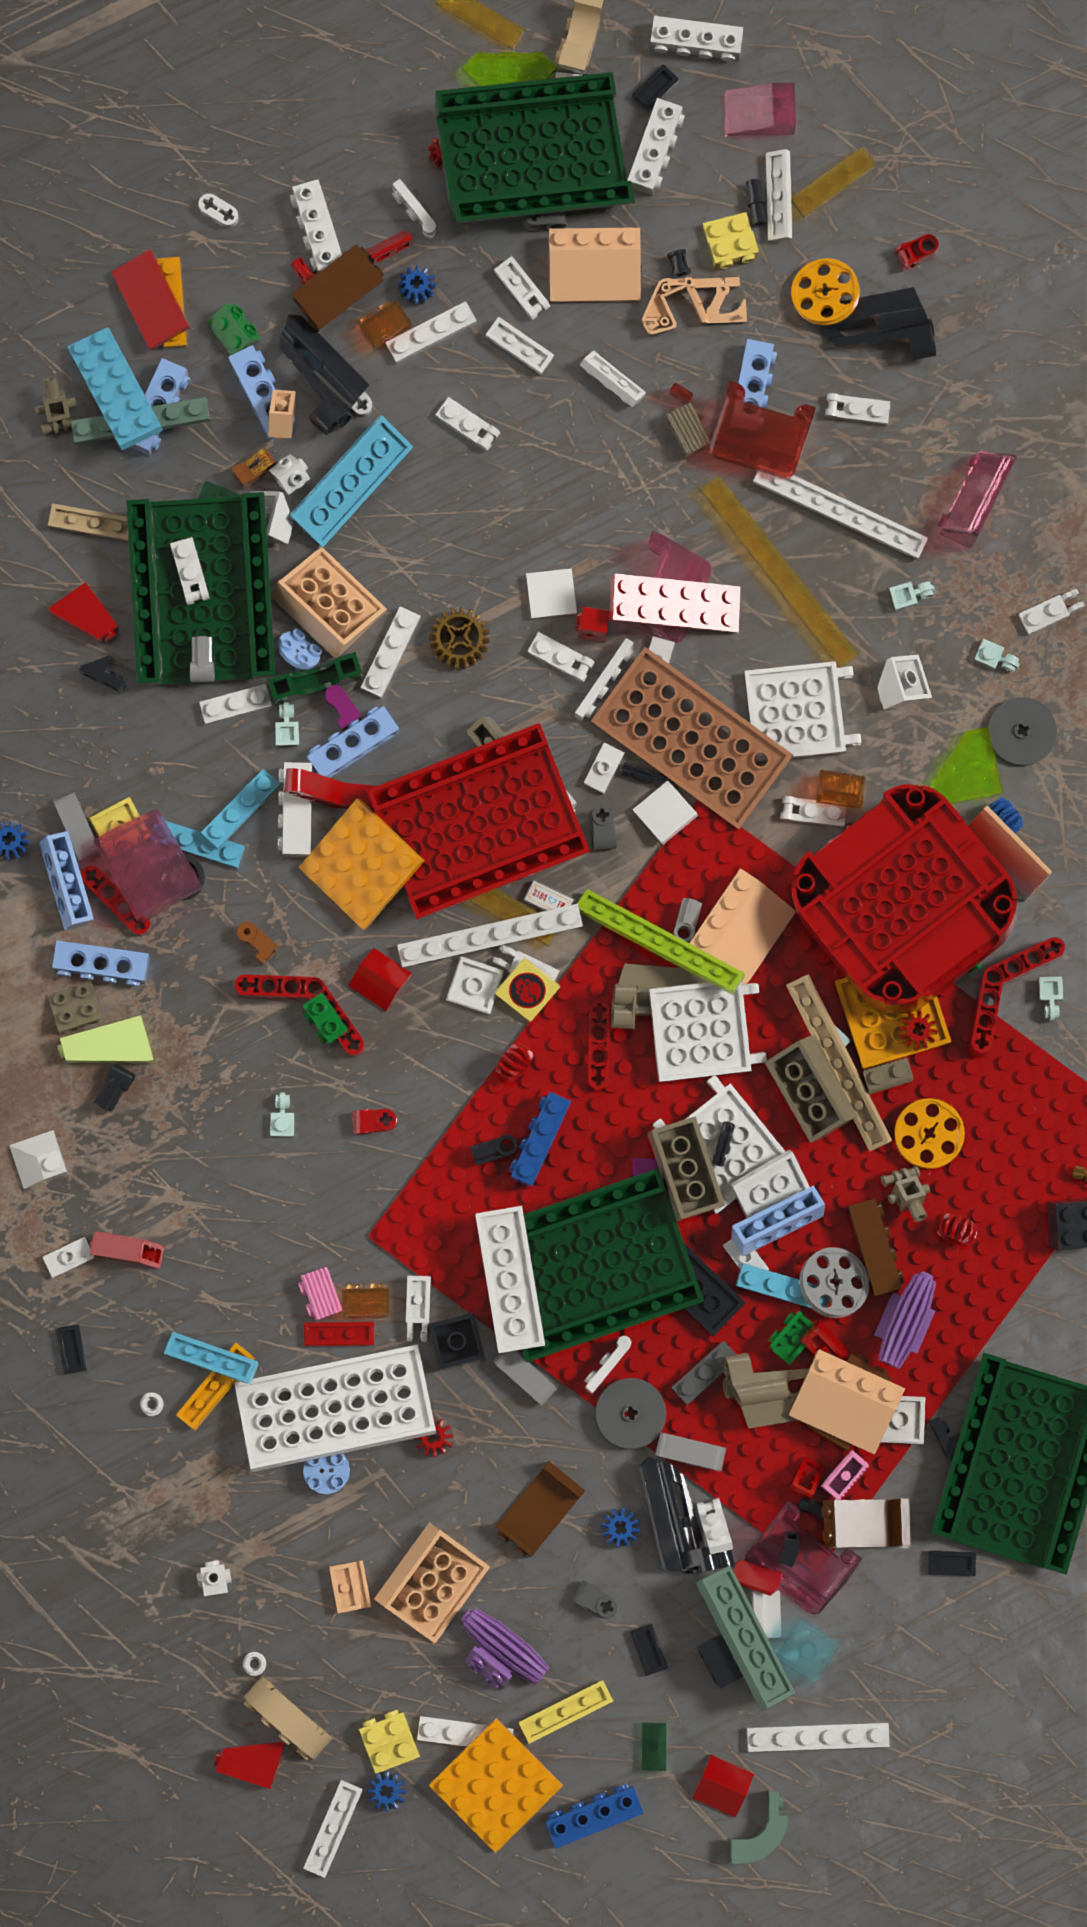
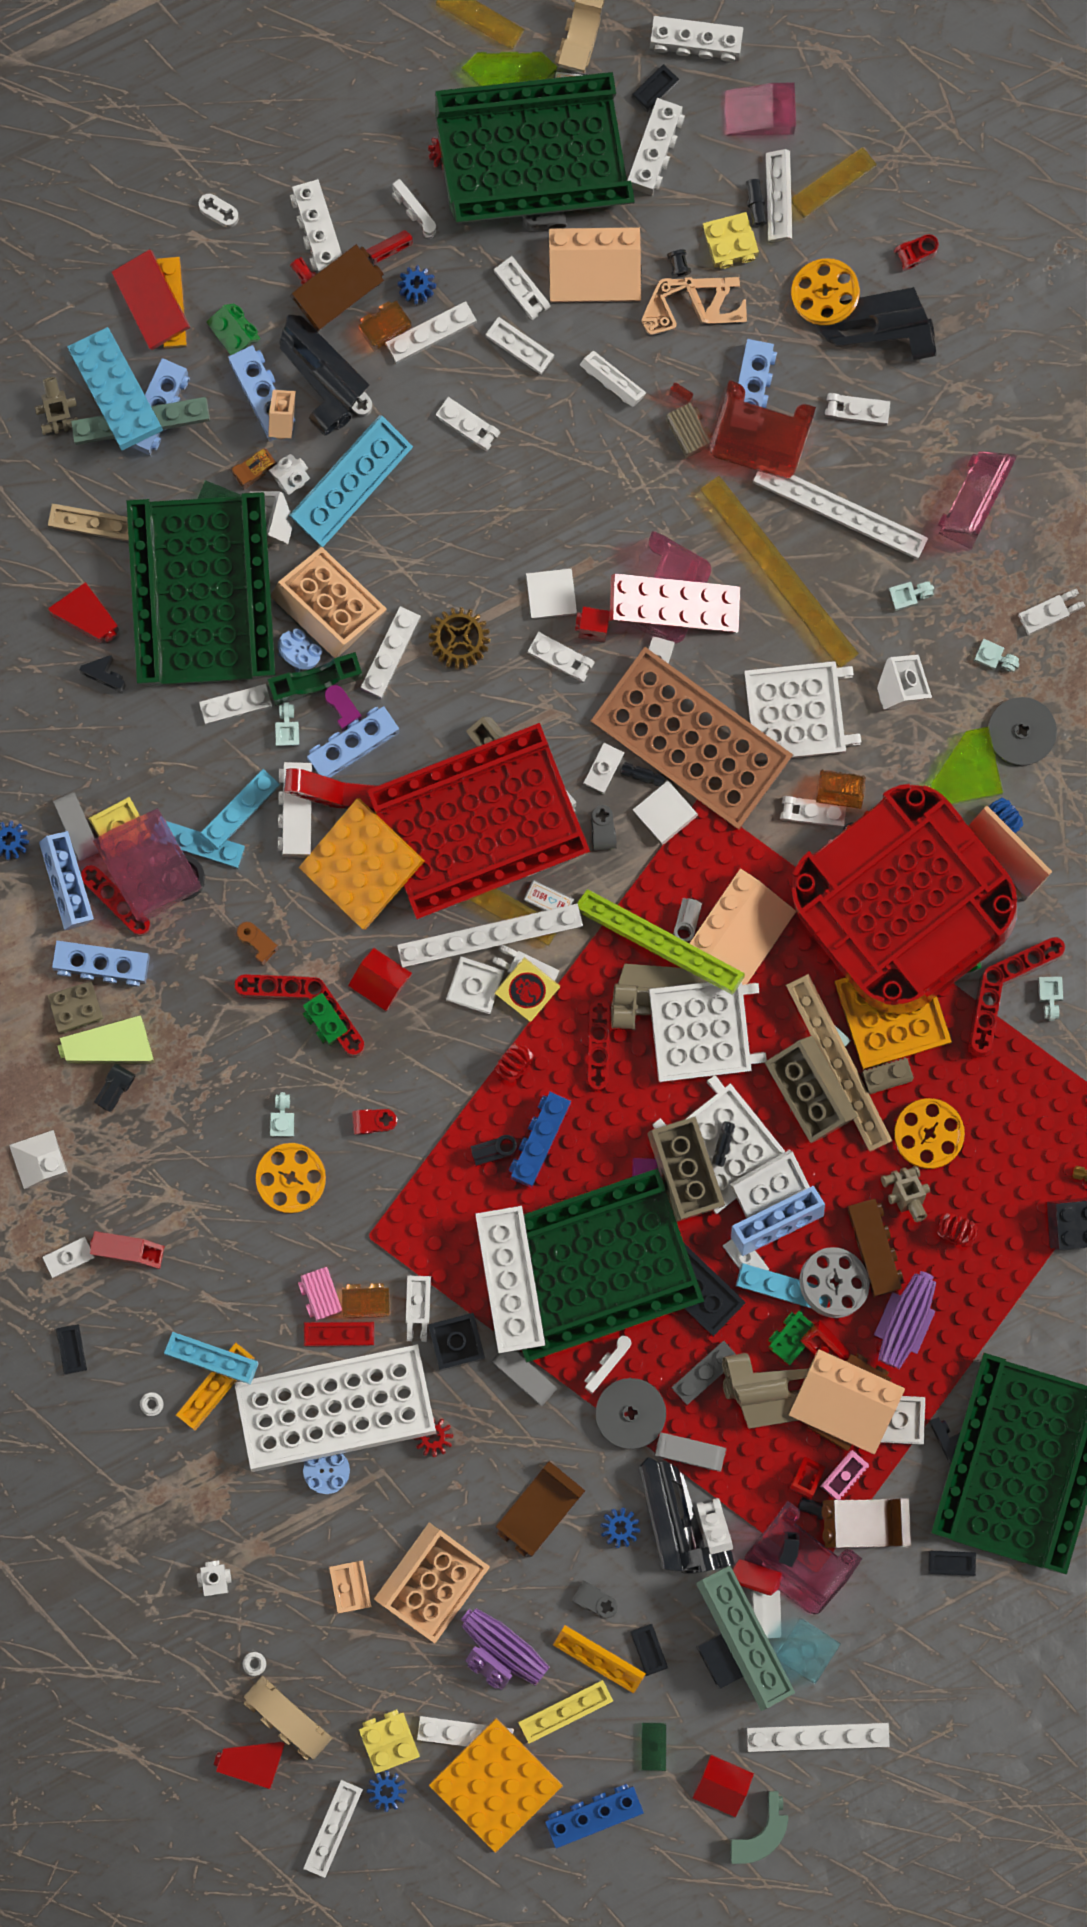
(189, 570): white plate -> none
(202, 666): light grey piece -> none
(289, 1166): none -> light orange wedge
(599, 689): white plate -> none
(599, 1659): none -> light orange plate
(925, 1034): red gear -> none

